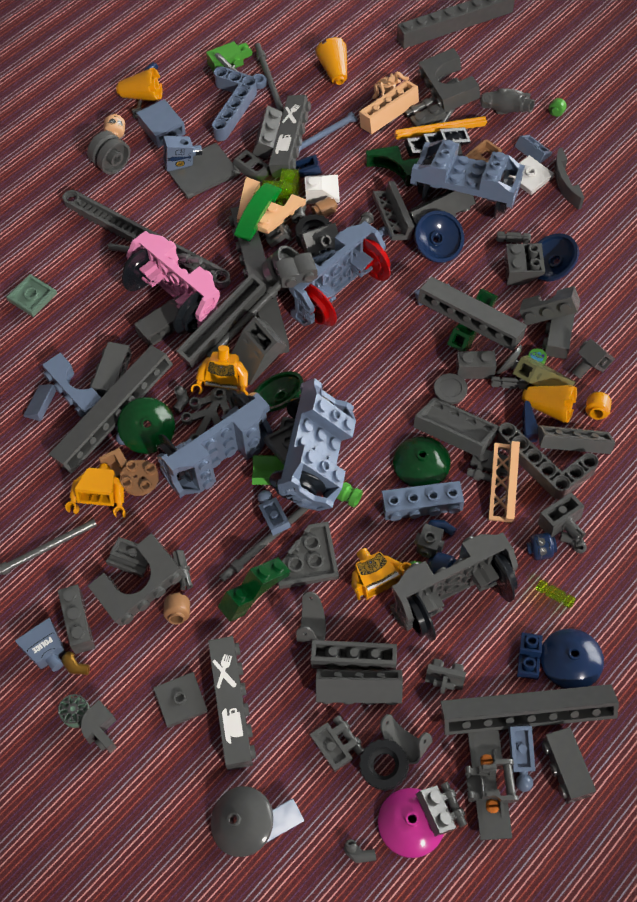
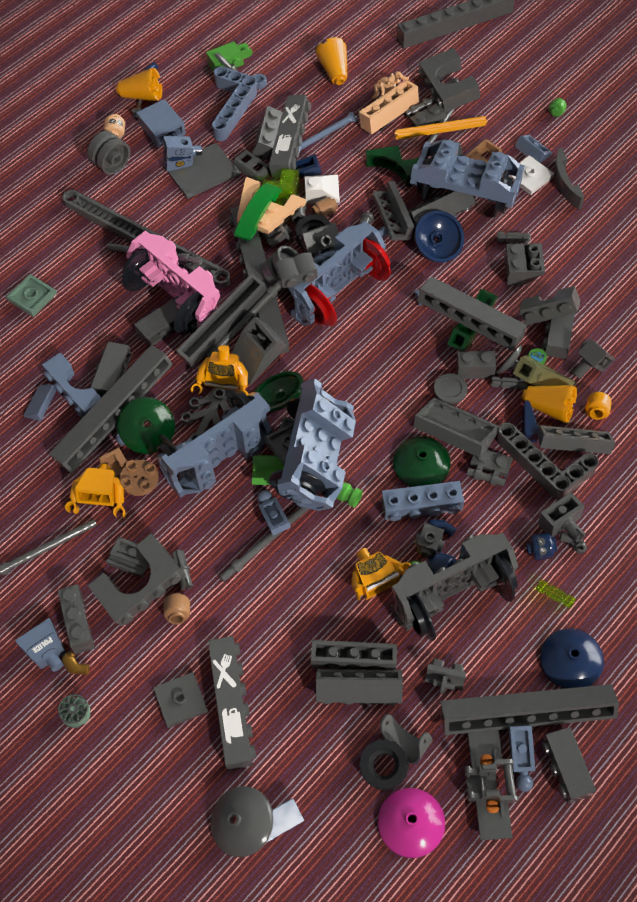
(95, 723): dark grey brick -> none
(182, 397): dark grey arm -> none
(257, 581): dark green arch -> none
(261, 56): dark grey bar -> none
(311, 558): dark grey plate -> none
(313, 619): dark grey piece -> none
(330, 745): dark grey plate -> none
(358, 855): dark grey arm -> none
(415, 145): black slope -> none
(436, 810): dark grey plate -> none
(507, 101): dark grey animal -> none
(511, 478): light nougat fence -> none
(529, 656): dark blue slope -> none
(559, 256): dark blue dish -> none

